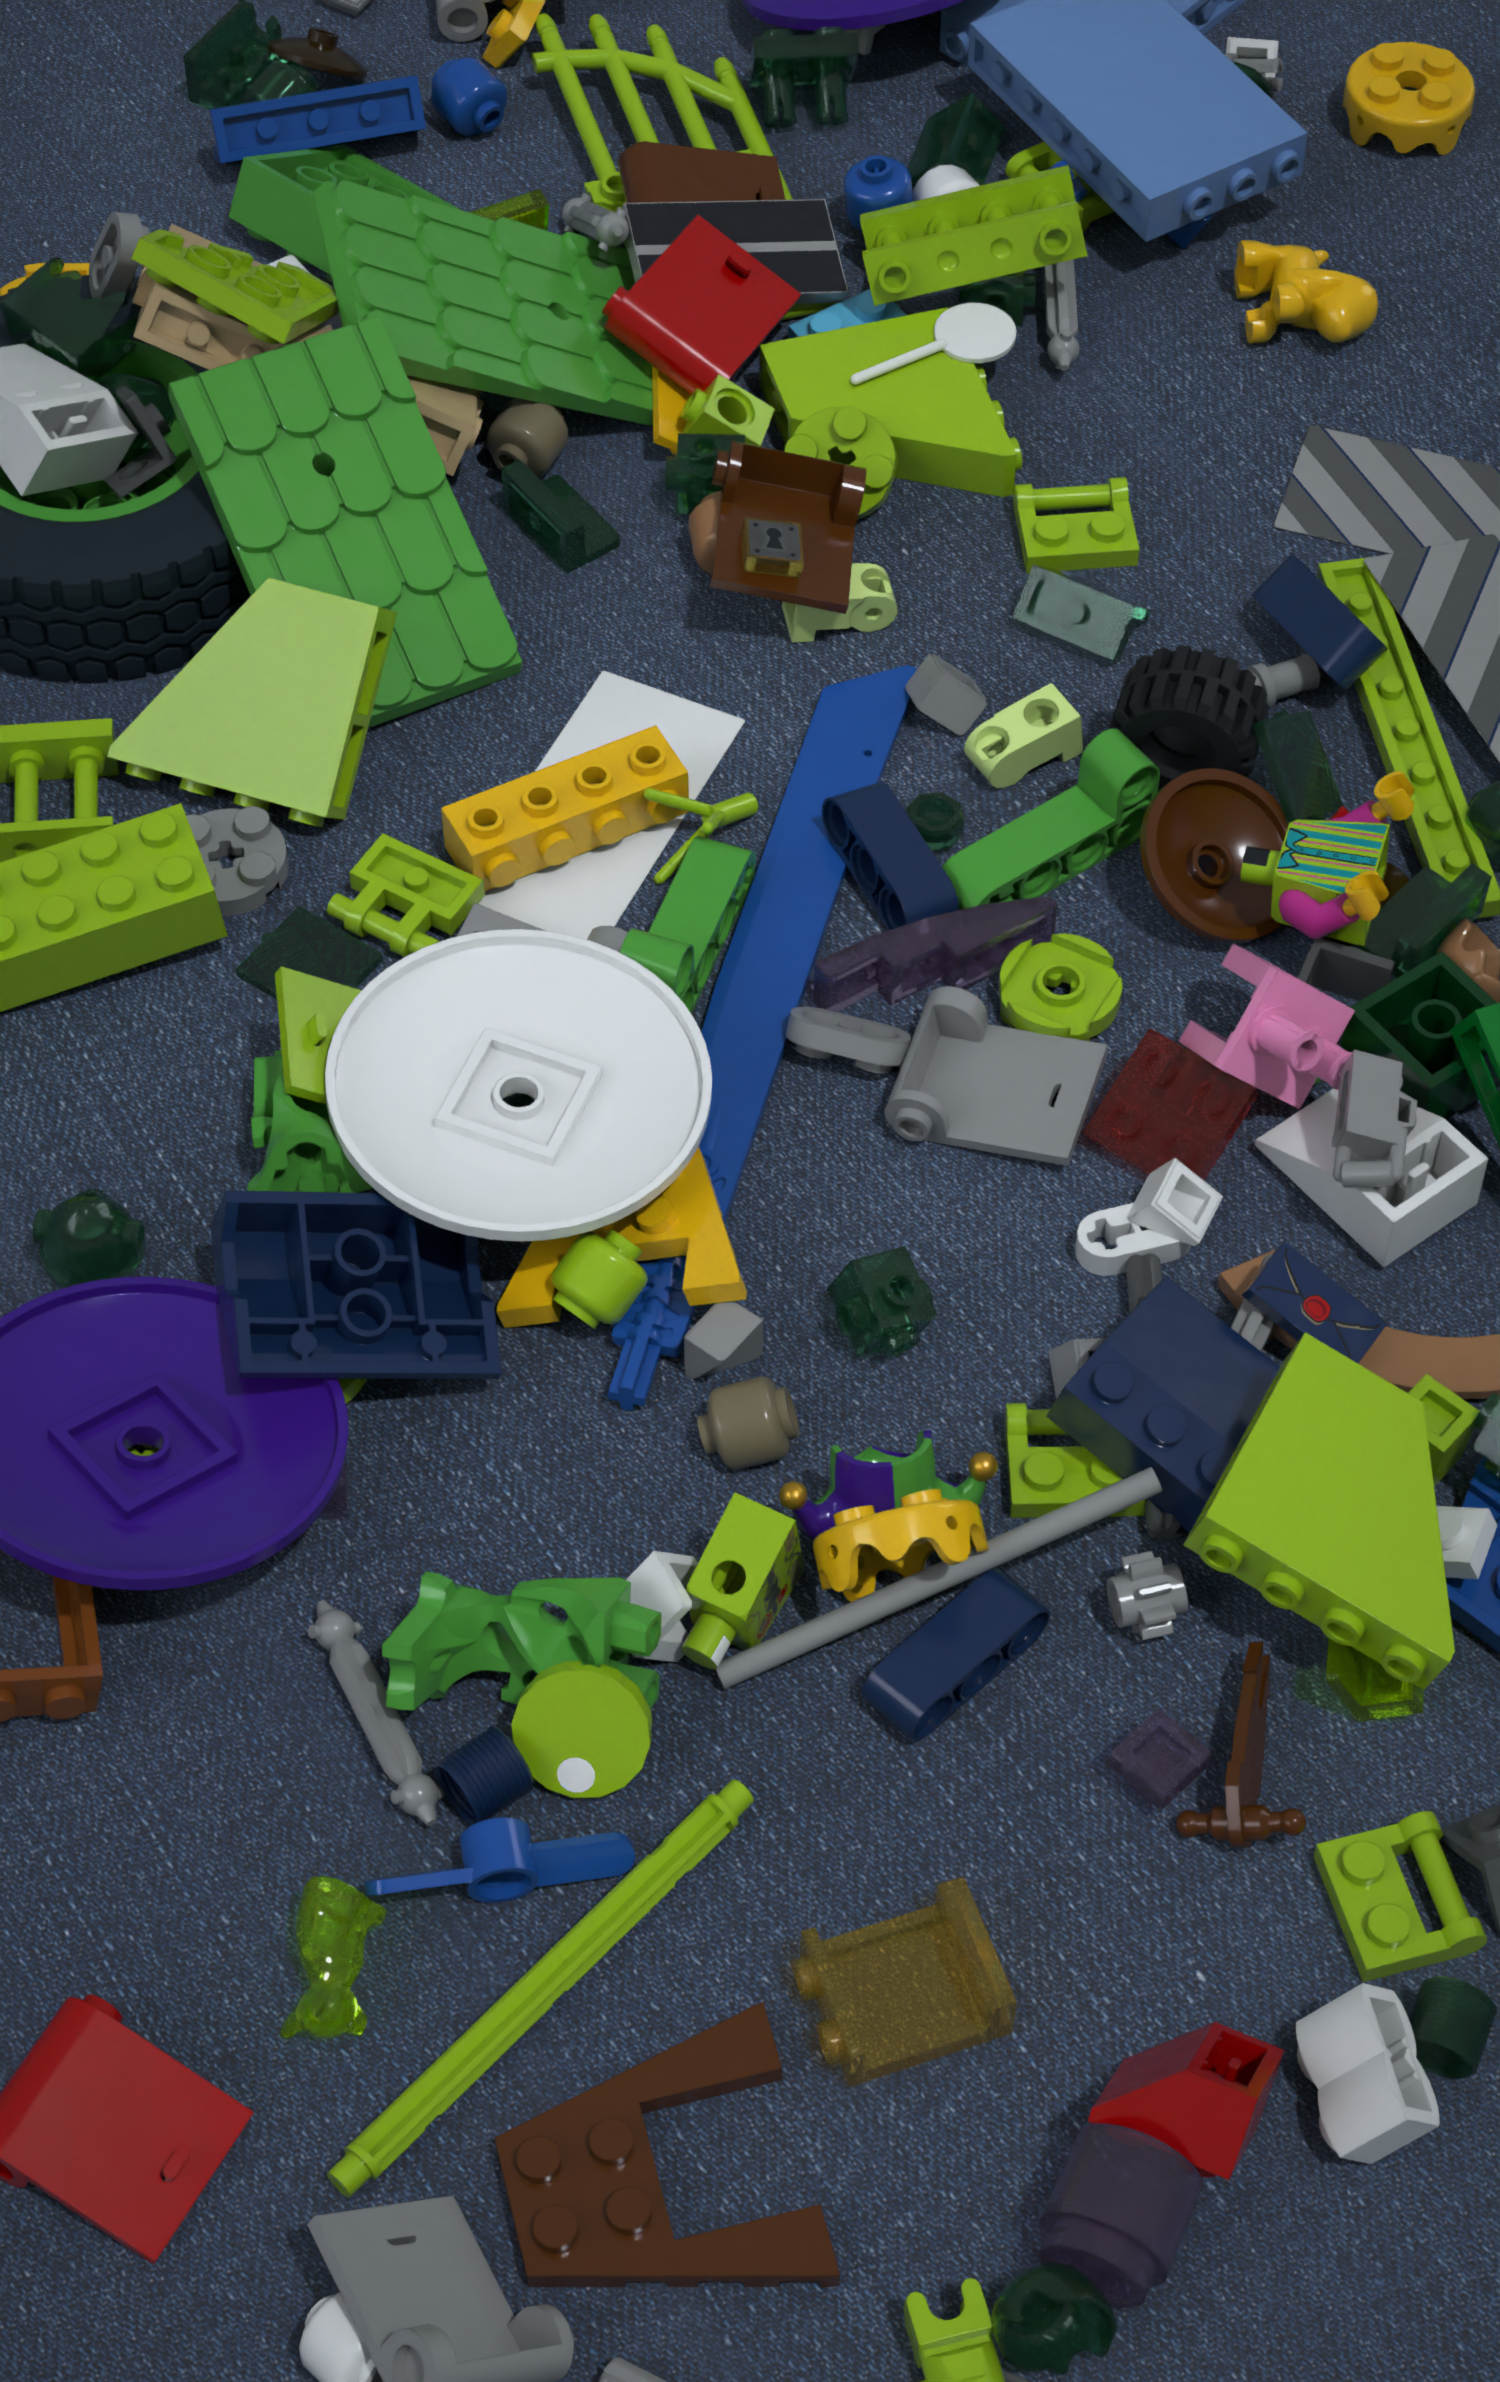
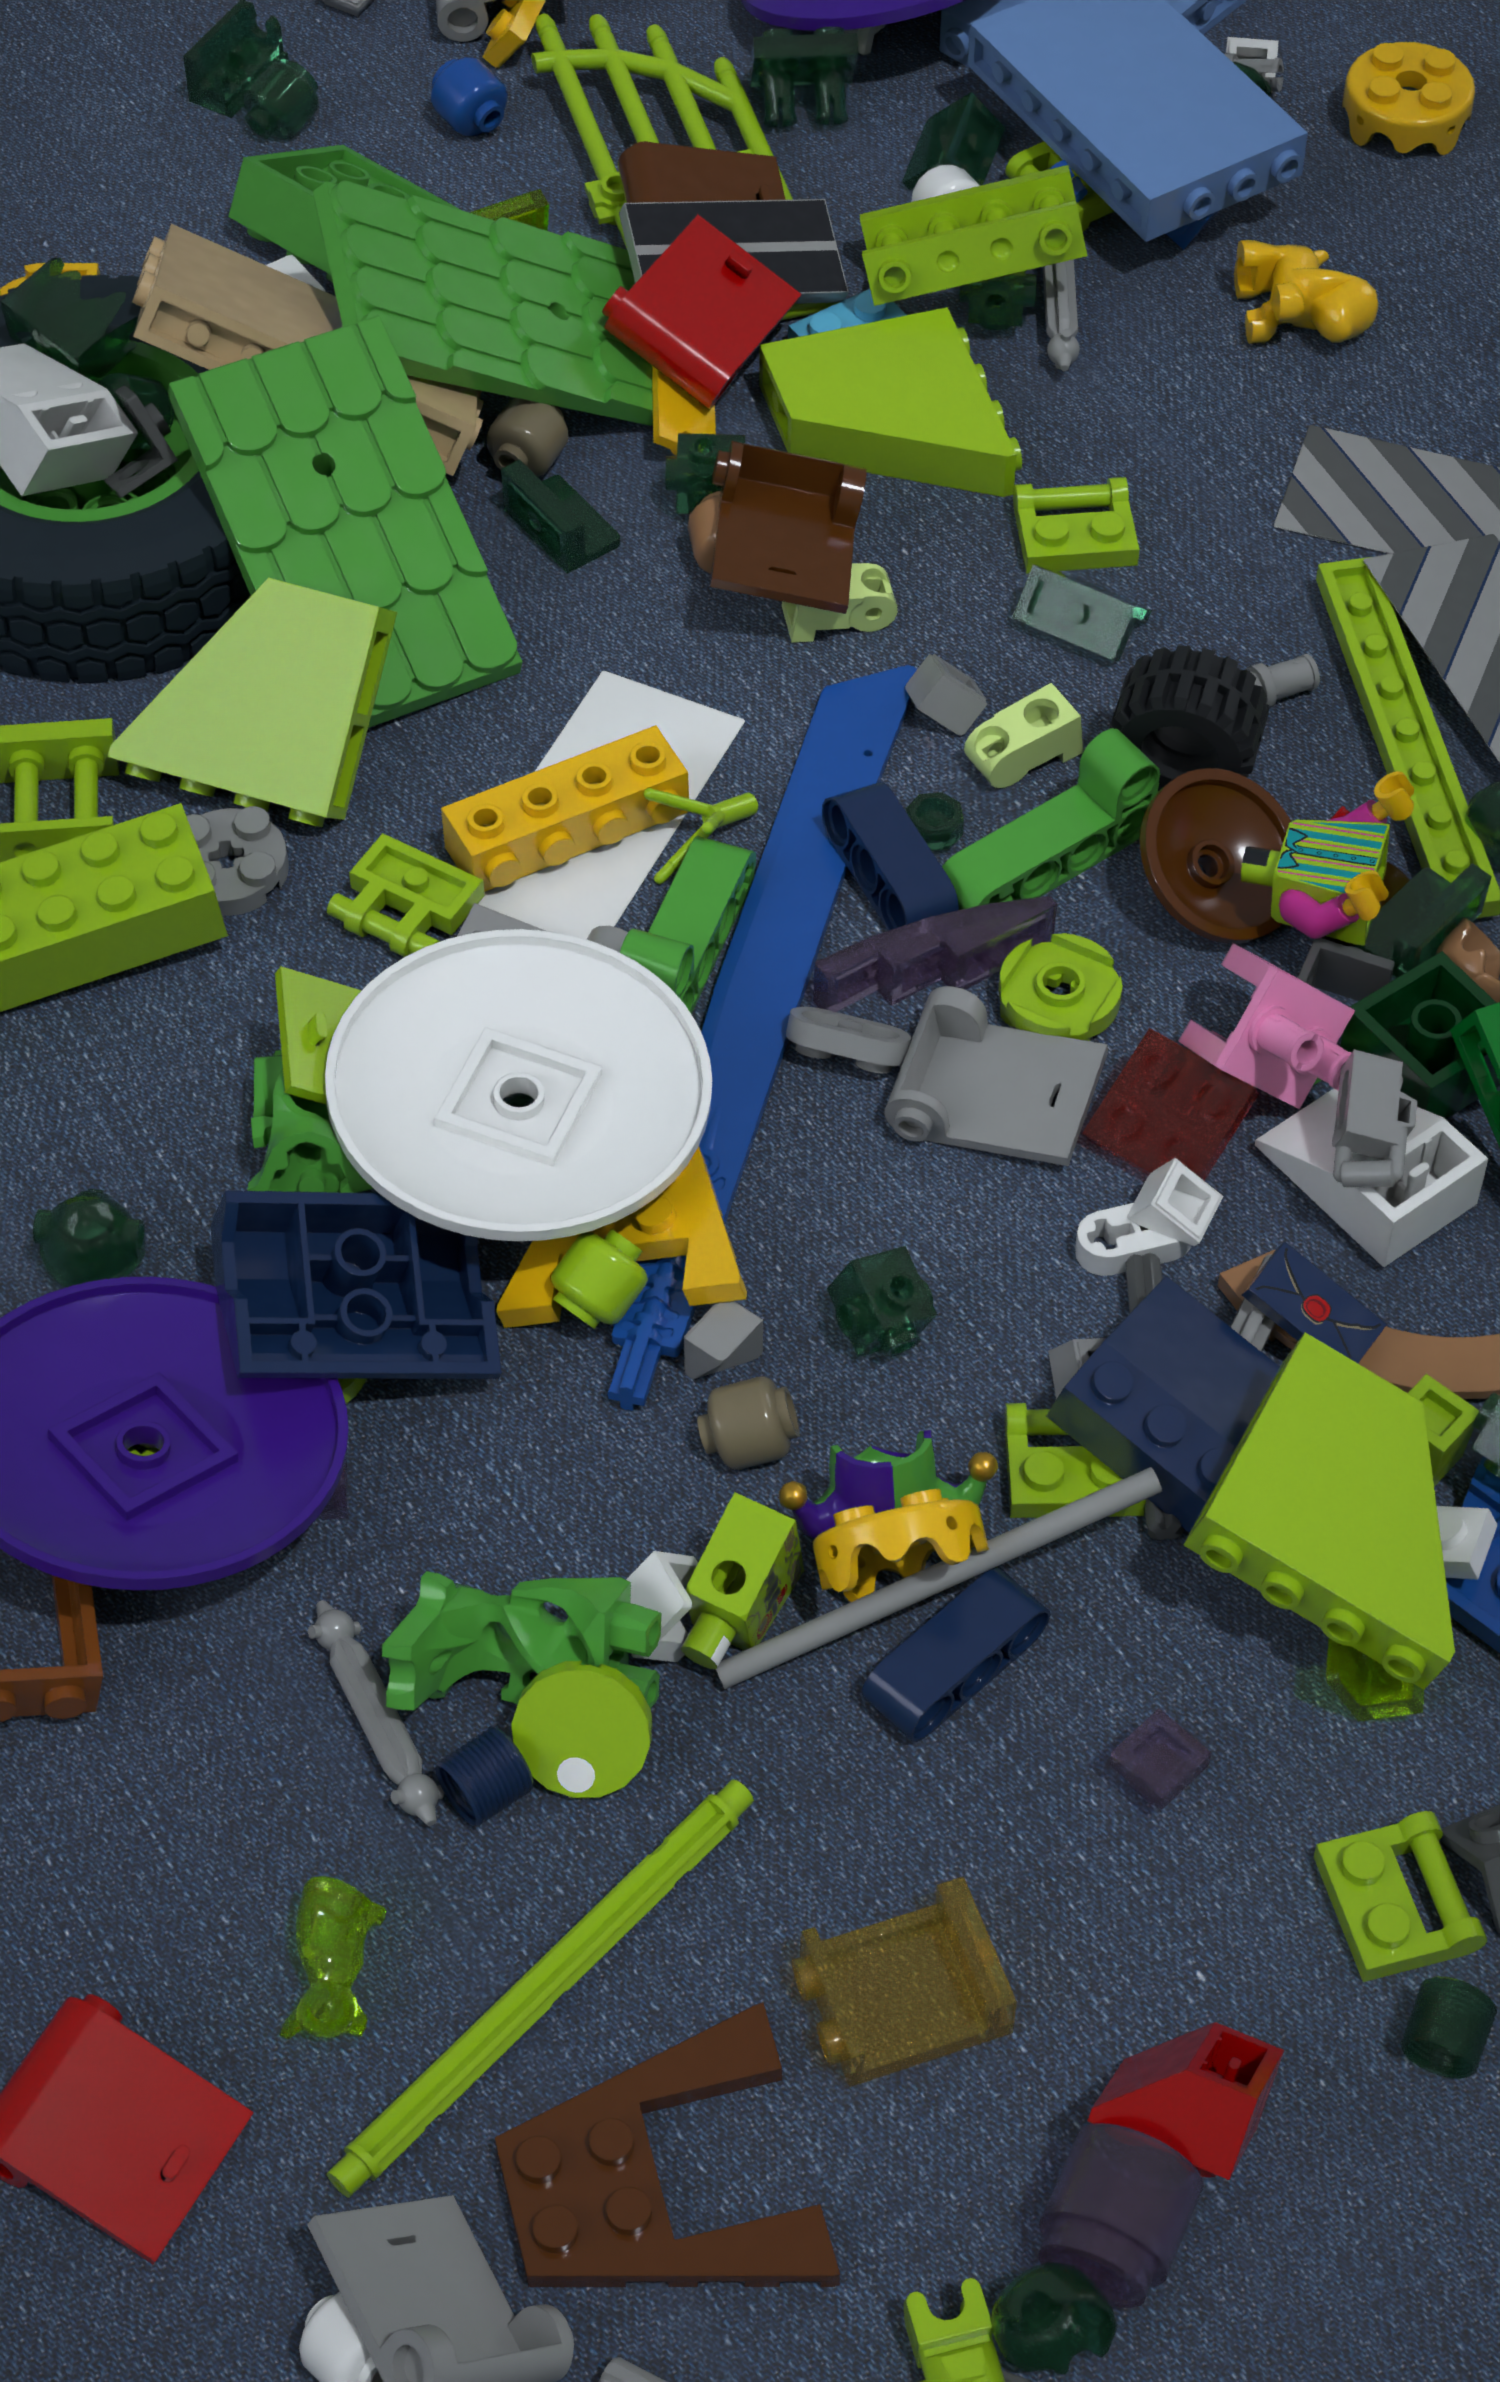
(111, 261): light grey plate -> none
(270, 299): lime plate -> none
(311, 947): clear green piece -> none
(317, 118): blue fence -> none
(318, 52): dark brown dish -> none
(506, 1865): blue piece -> none
(595, 221): light grey wheel -> none
(727, 410): lime brick -> none
(772, 547): tile -> none
(854, 432): lime plate -> none
(875, 185): blue head -> none
(962, 332): white piece -> none
(1147, 1595): light grey gear -> none
(1241, 1817): reddish brown piece -> none
(1298, 765): clear green piece -> none
(1319, 622): dark blue beam -> none
(1366, 2074): white brick -> none

